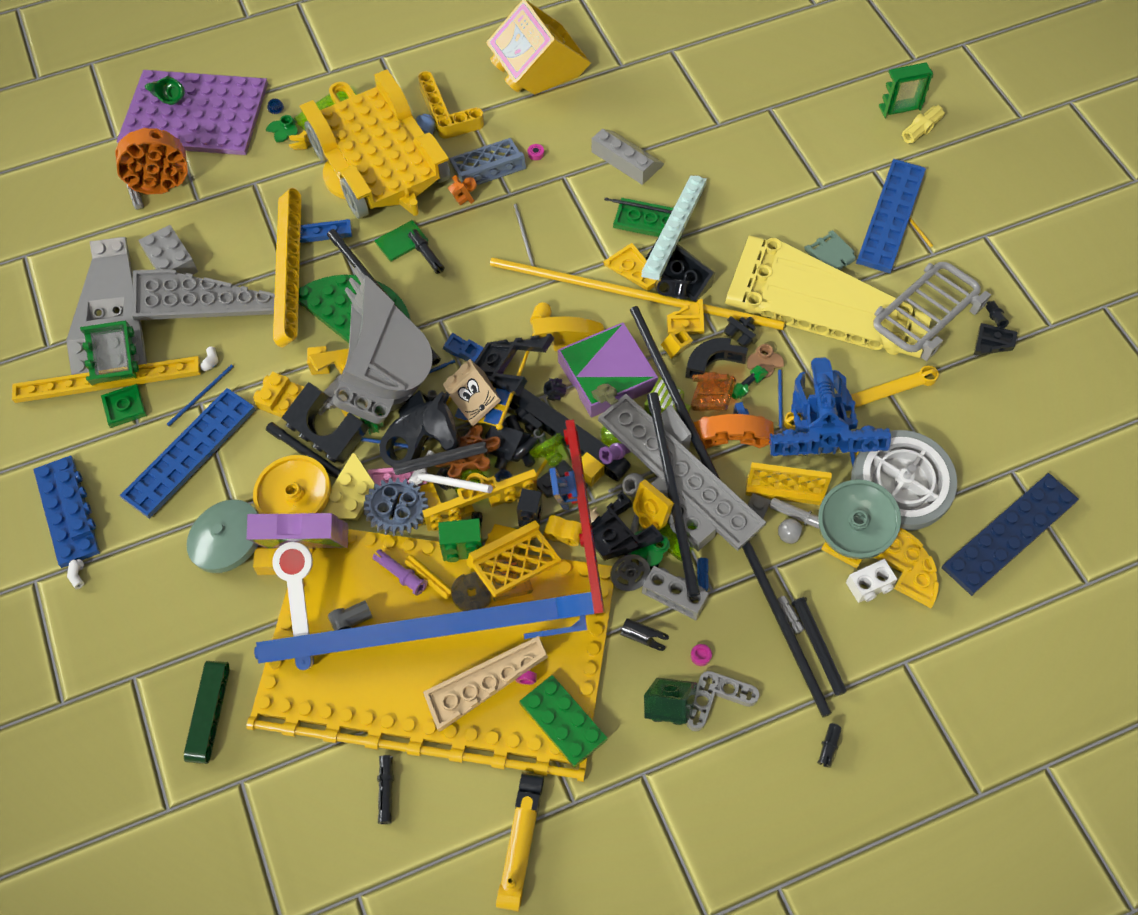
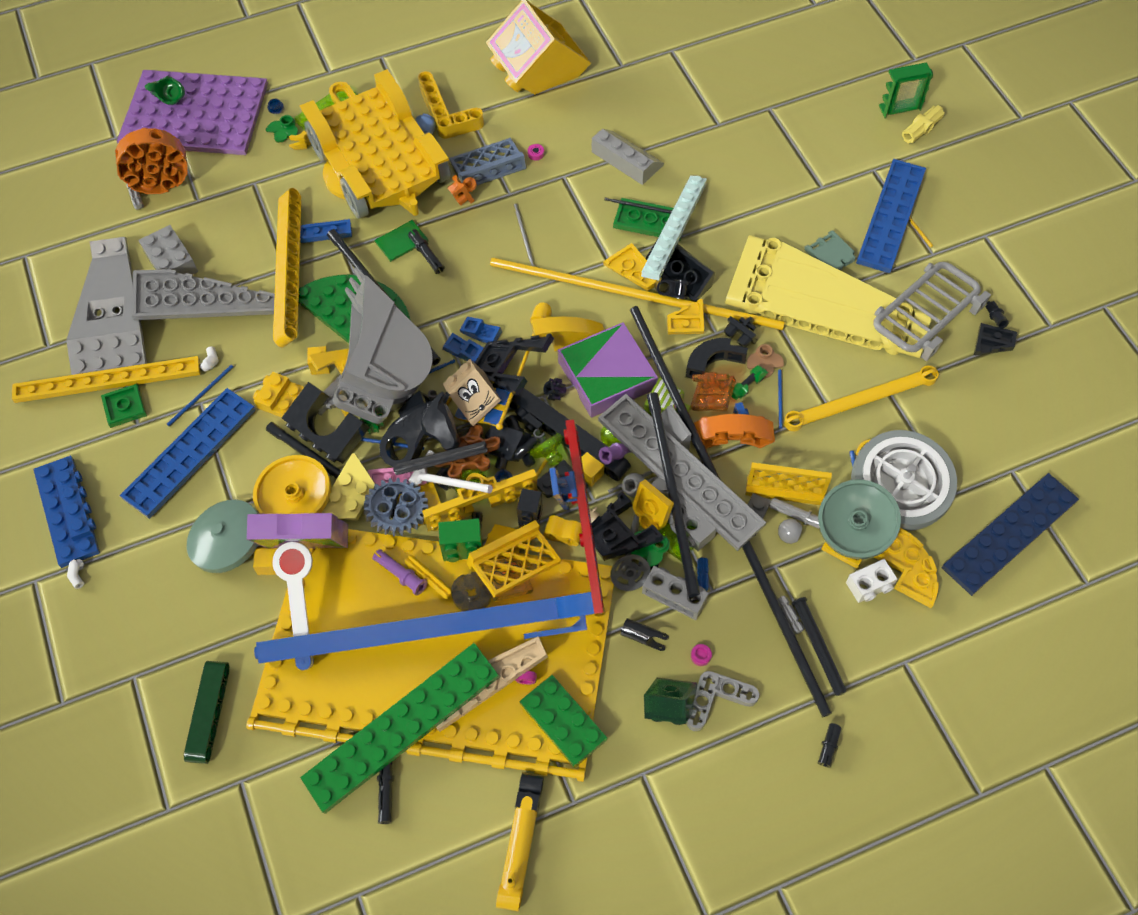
(110, 352): window -> none
(349, 617): dark grey piece -> none
(399, 728): none -> green plate
(479, 330): none -> blue slope
(605, 393): olive plate -> none
(676, 342): yellow brick -> none
(826, 419): blue piece -> none

